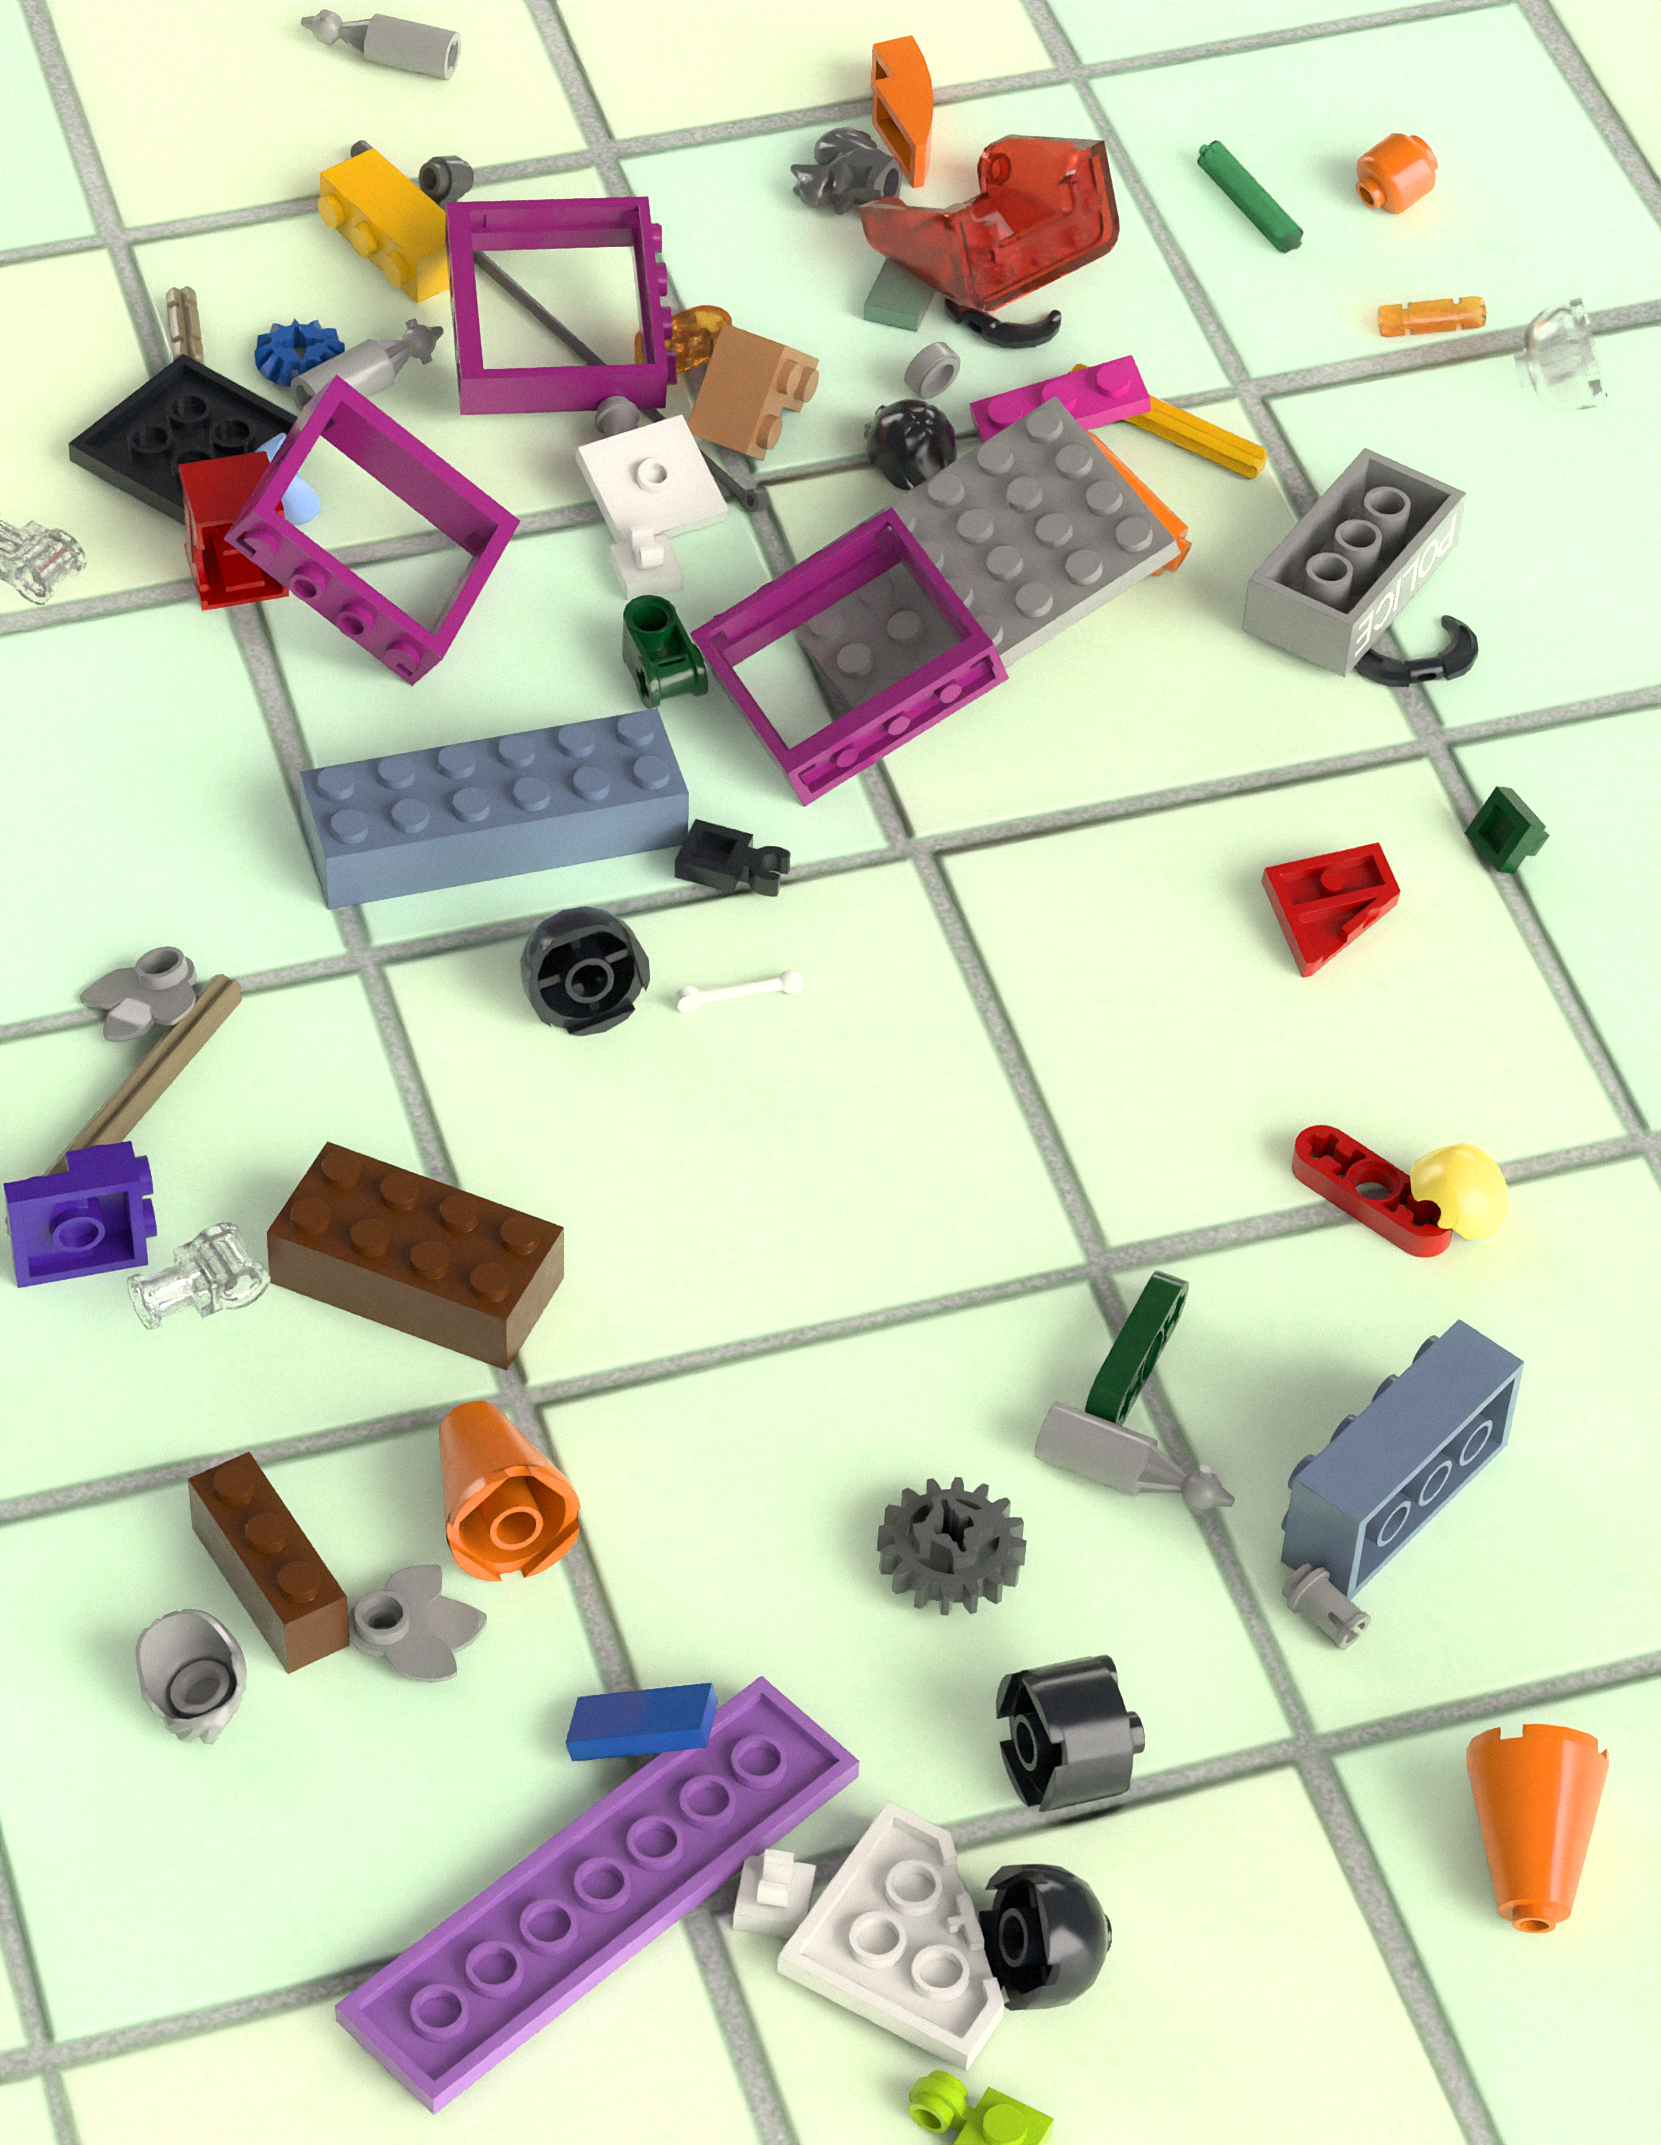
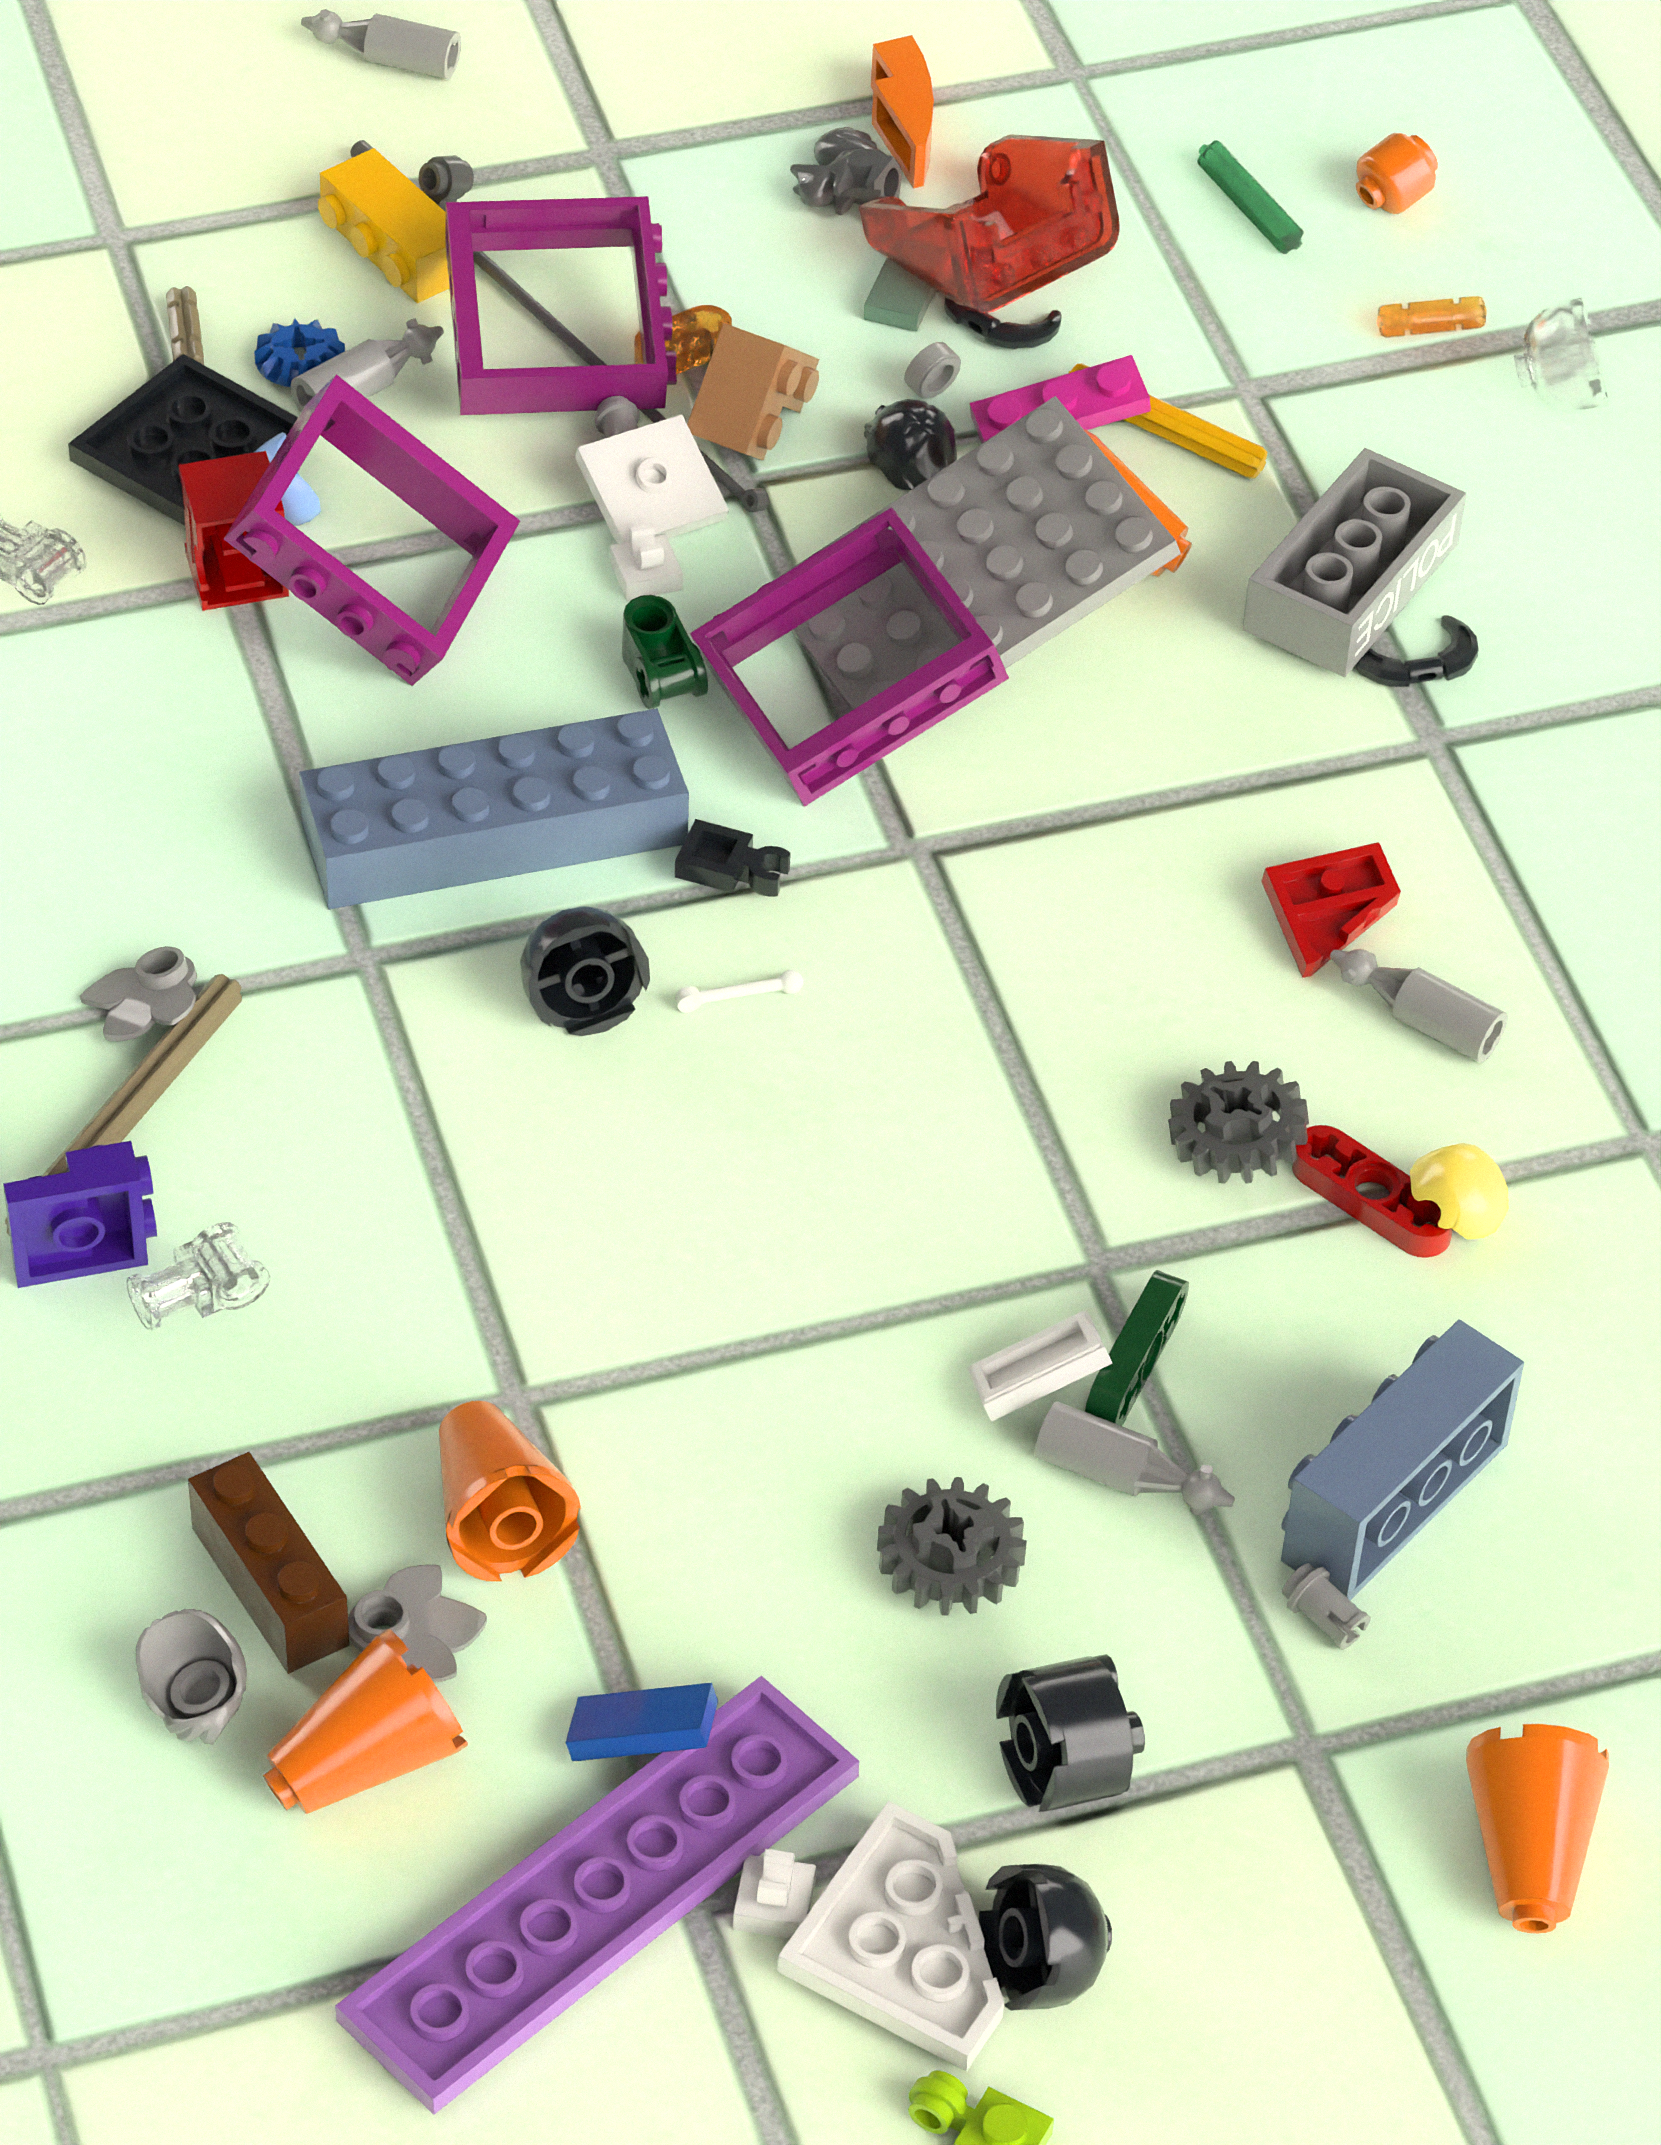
(364, 1731): none -> orange cone
(416, 1255): reddish brown brick -> none
(1039, 1365): none -> white tile
(1238, 1122): none -> dark grey gear
(1428, 1003): none -> light grey wheel
(1506, 830): dark green tile -> none

